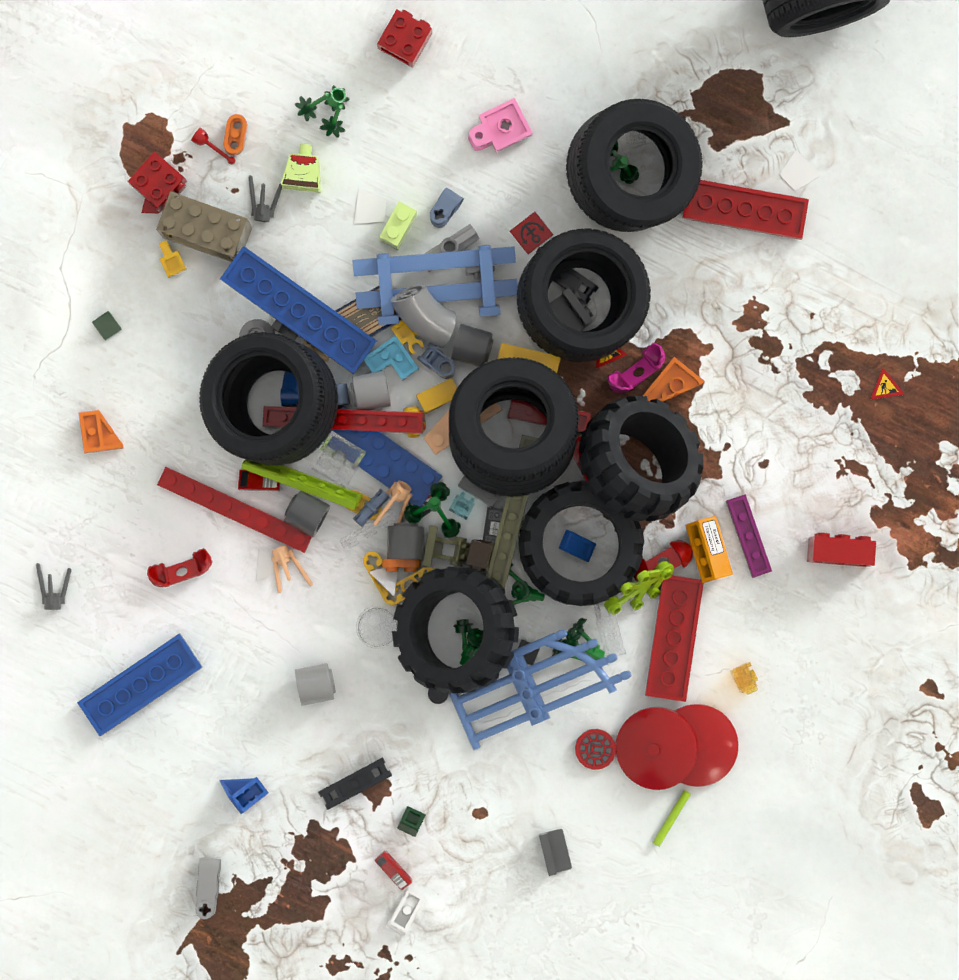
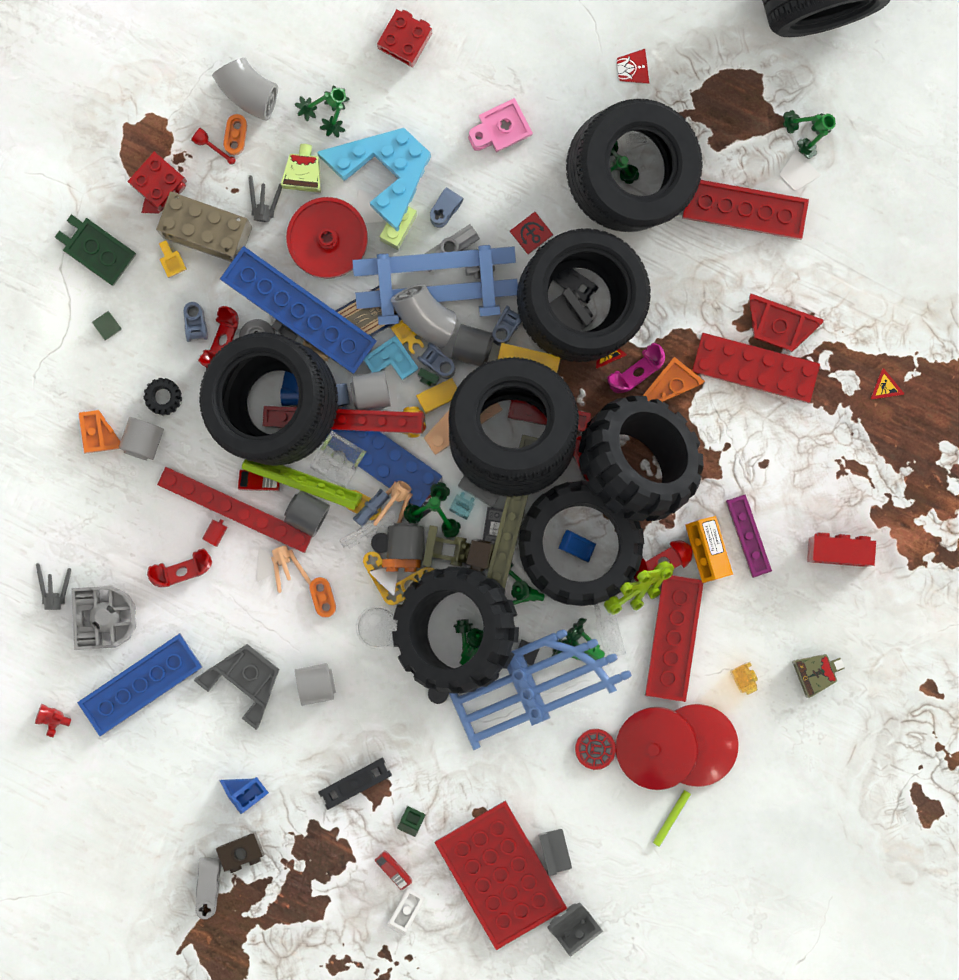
(52, 718): none -> red piece
(96, 250): none -> dark green tile
(108, 621): none -> light grey connector
(141, 439): none -> light grey piece
(171, 405): none -> black tyre
(195, 323): none -> sand blue piece
(215, 532): none -> red piece
(228, 325): none -> red piece
(228, 857): none -> dark brown brick
(247, 88): none -> light grey brick
(250, 674): none -> dark grey wing
(322, 597): none -> orange plate
(326, 237): none -> red dish
(379, 543): none -> black tile
(398, 153): none -> medium azure wing
(427, 377): none -> dark green plate
(500, 875): none -> red plate
(509, 323): none -> sand blue piece
(574, 928): none -> dark grey bracket
(633, 67): none -> red sticker
(756, 368): none -> red plate
(780, 324): none -> red wing
(817, 673): none -> torso
(821, 125): none -> plant

